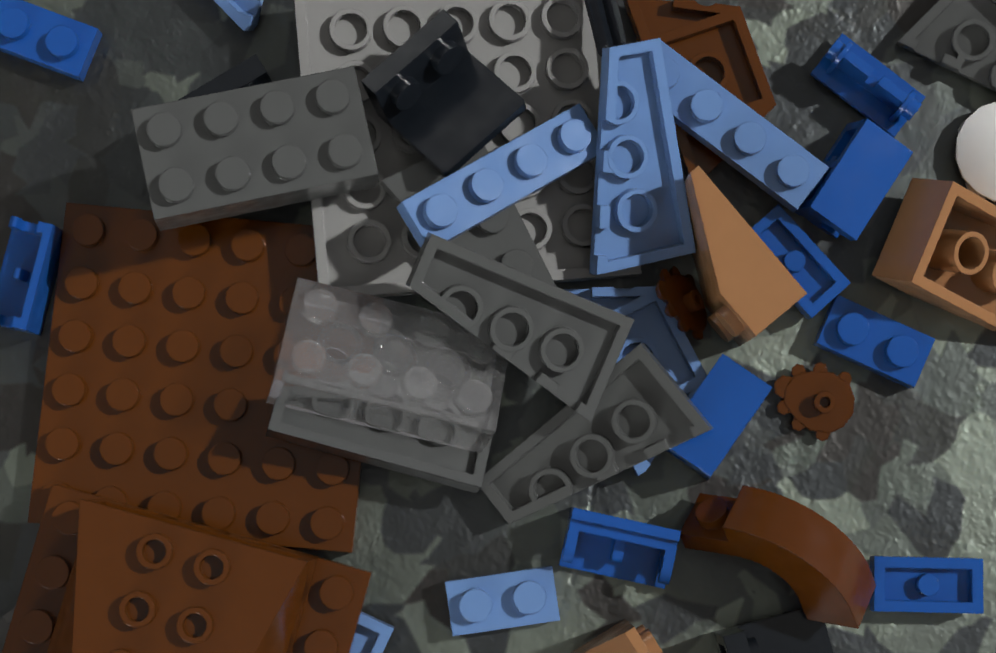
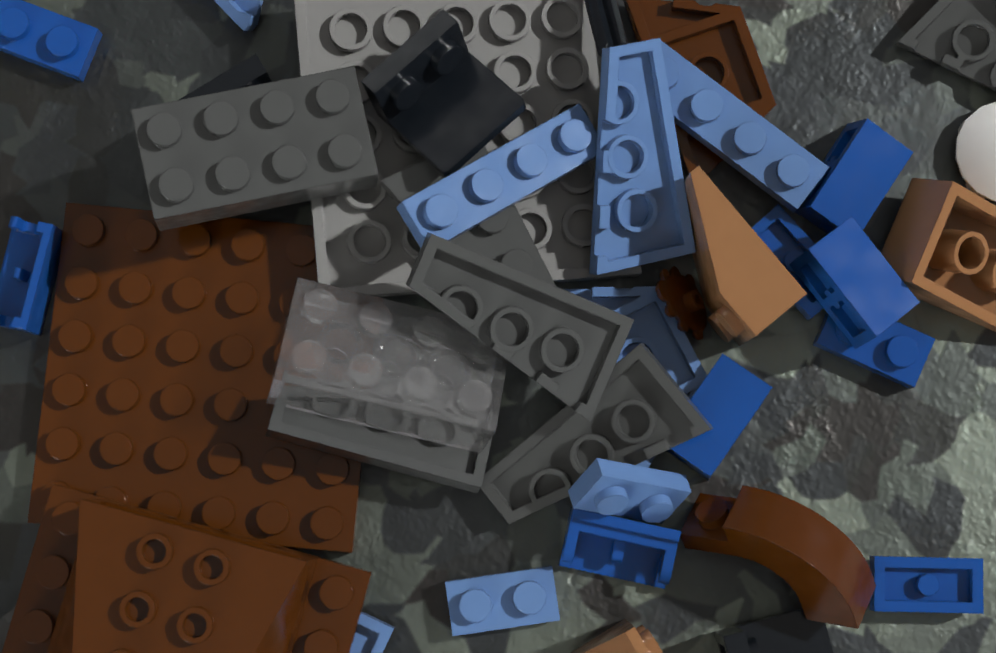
(629, 491): none -> medium blue plate
(816, 399): reddish brown piece -> none
(854, 283): none -> blue hinge
(868, 85): blue hinge -> none

